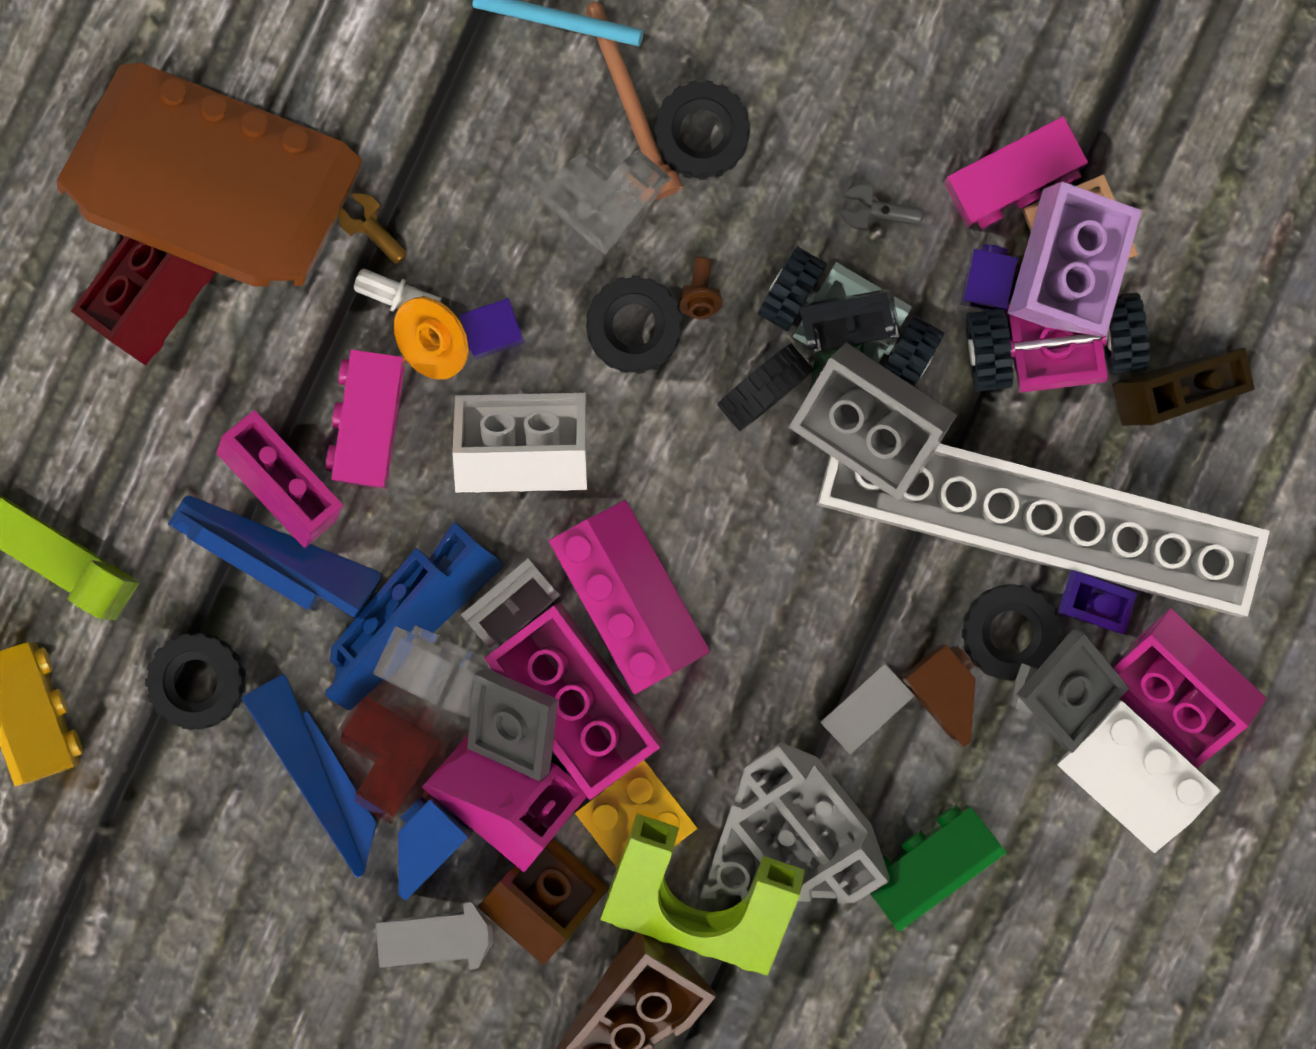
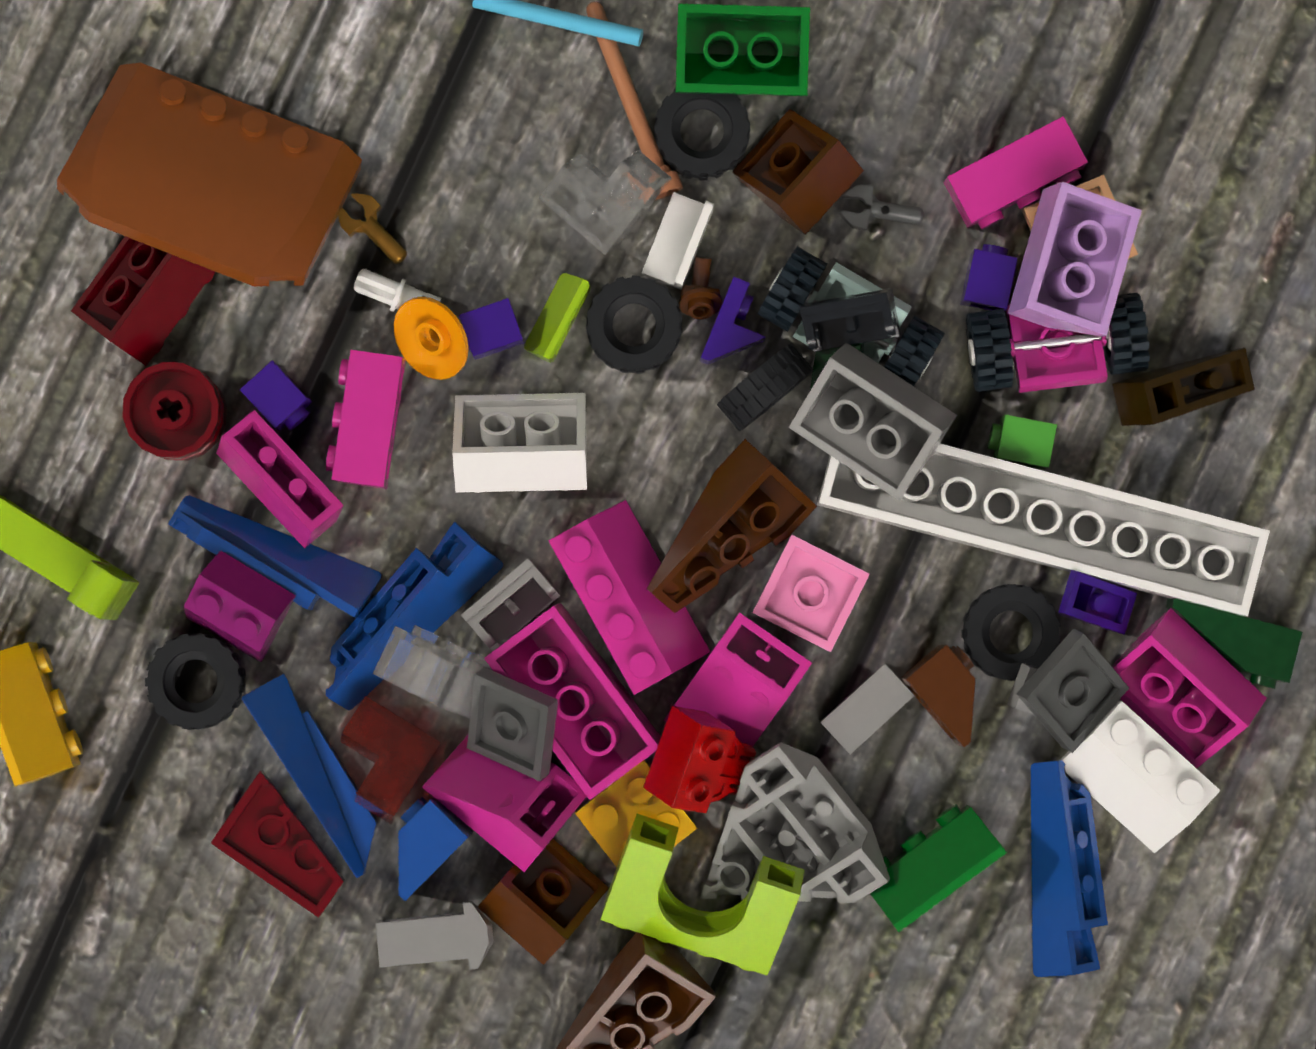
(149, 406): none -> dark red wheel
(238, 605): none -> magenta slope
(277, 397): none -> dark purple brick
(278, 847): none -> dark red wing
(557, 317): none -> lime slope
(677, 240): none -> white panel
(696, 761): none -> red brick
(726, 336): none -> dark purple slope
(734, 517): none -> reddish brown wedge
(742, 49): none -> green slope
(745, 679): none -> dark pink slope
(798, 171): none -> reddish brown slope
(810, 593): none -> bright pink plate
(1023, 441): none -> bright green brick
(1064, 874): none -> blue wedge
(1246, 643): none -> dark green slope

